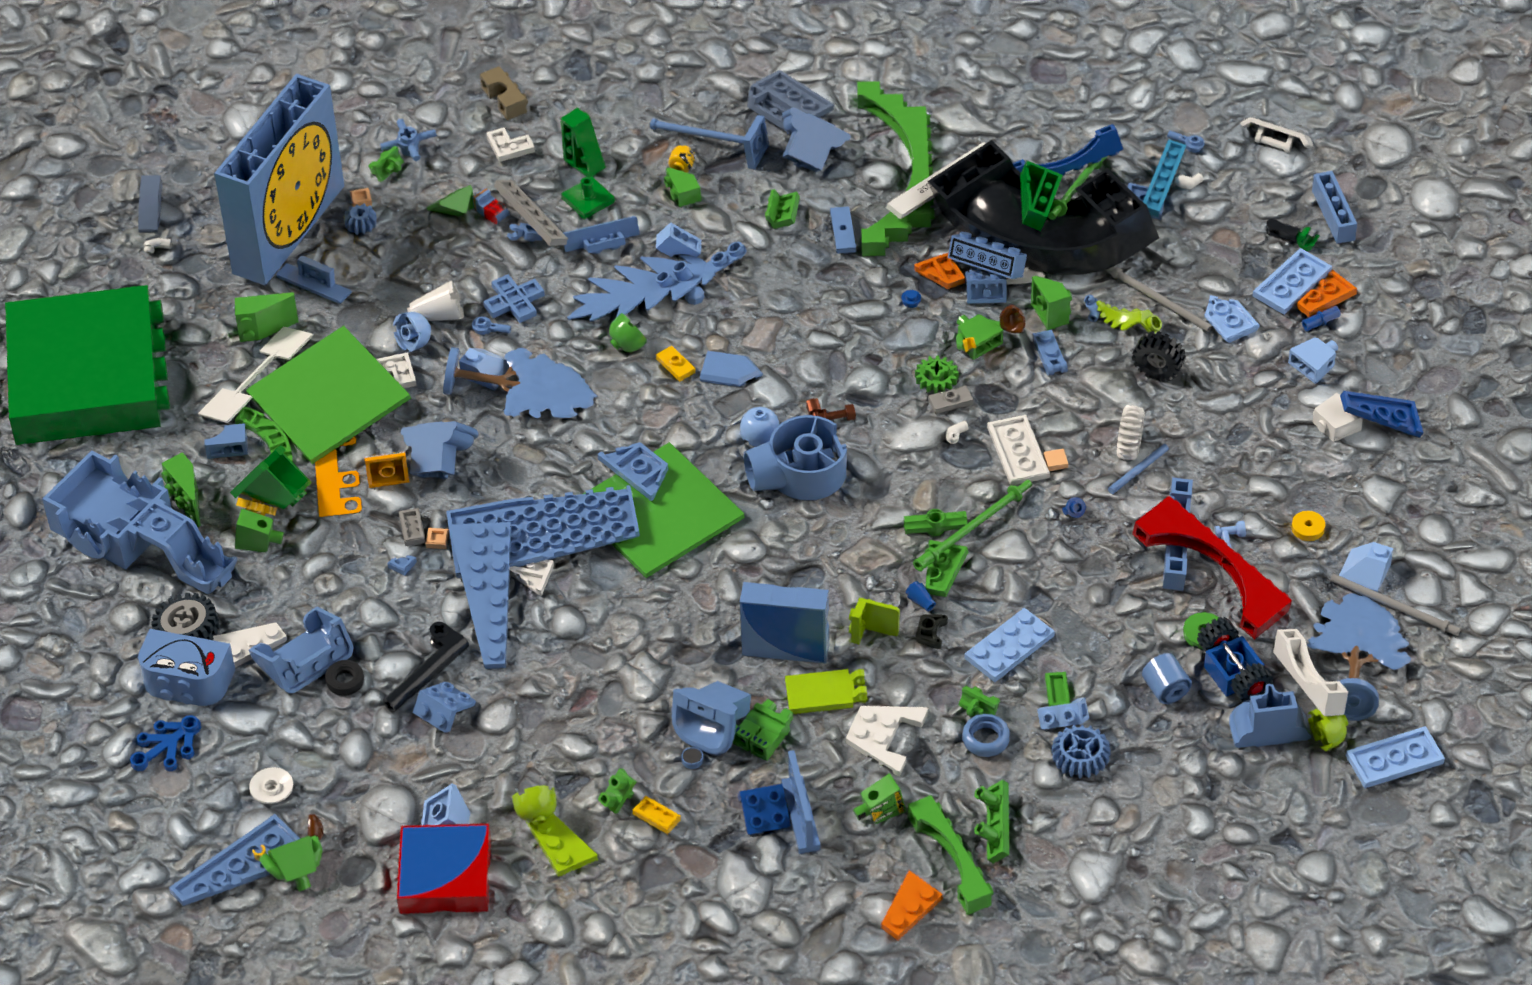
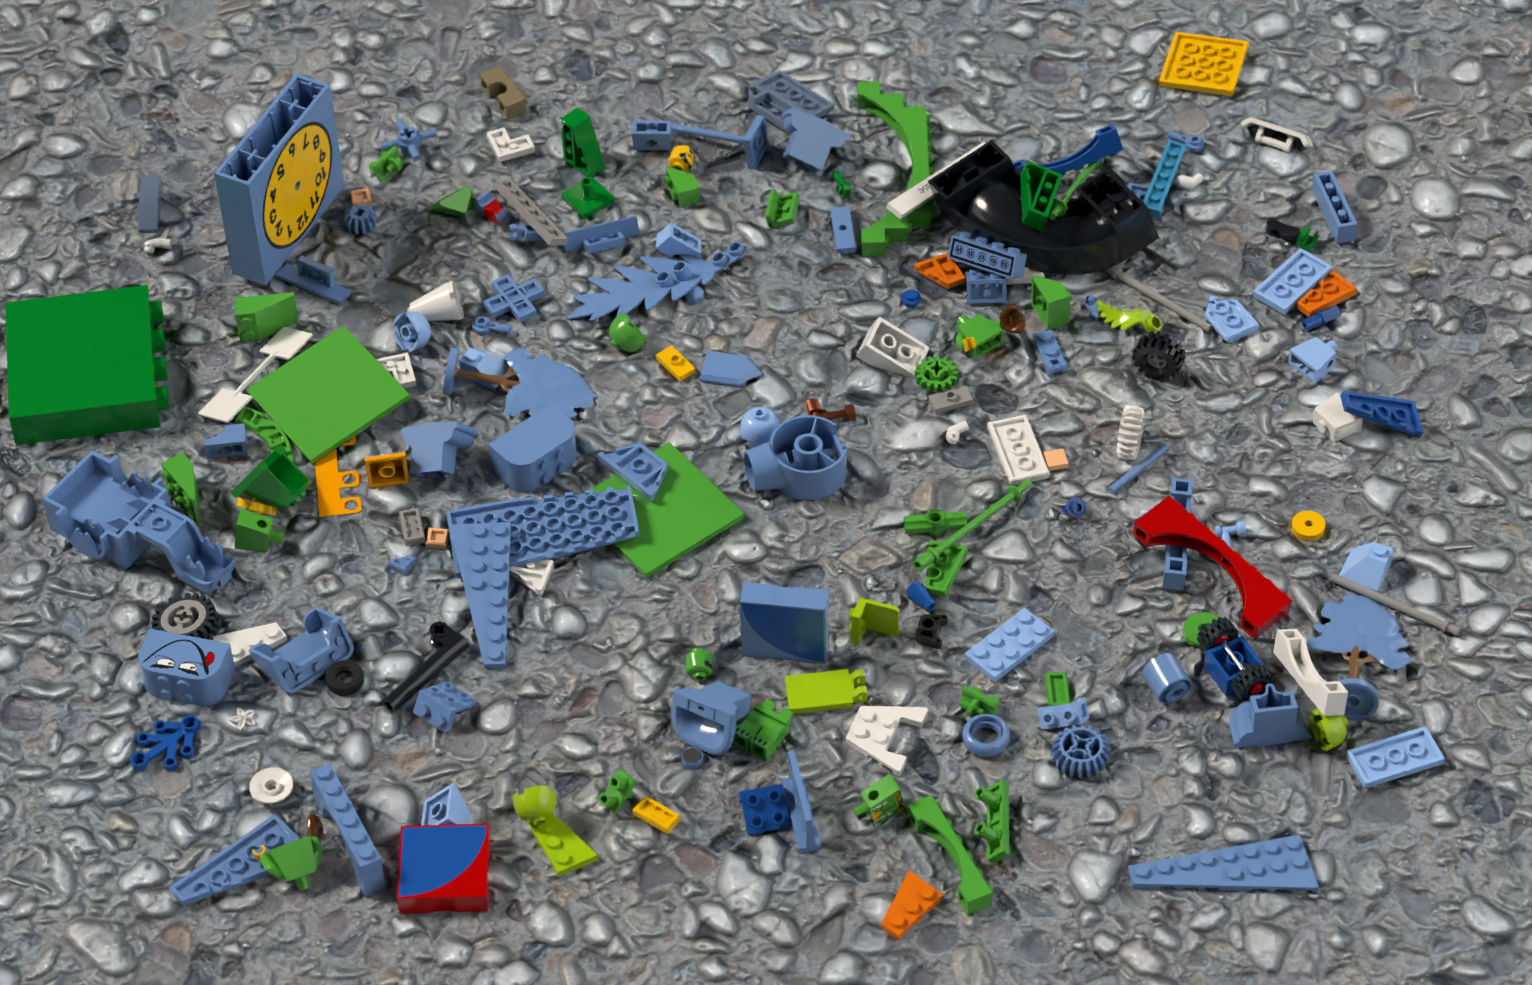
(243, 718): none -> white plant
(333, 801): none -> medium blue arch
(534, 450): none -> medium blue brick
(652, 135): none -> medium blue brick
(699, 664): none -> bright green head
(843, 187): none -> green plate
(891, 349): none -> white slope
(1203, 64): none -> yellow plate
(1247, 867): none -> medium blue wing

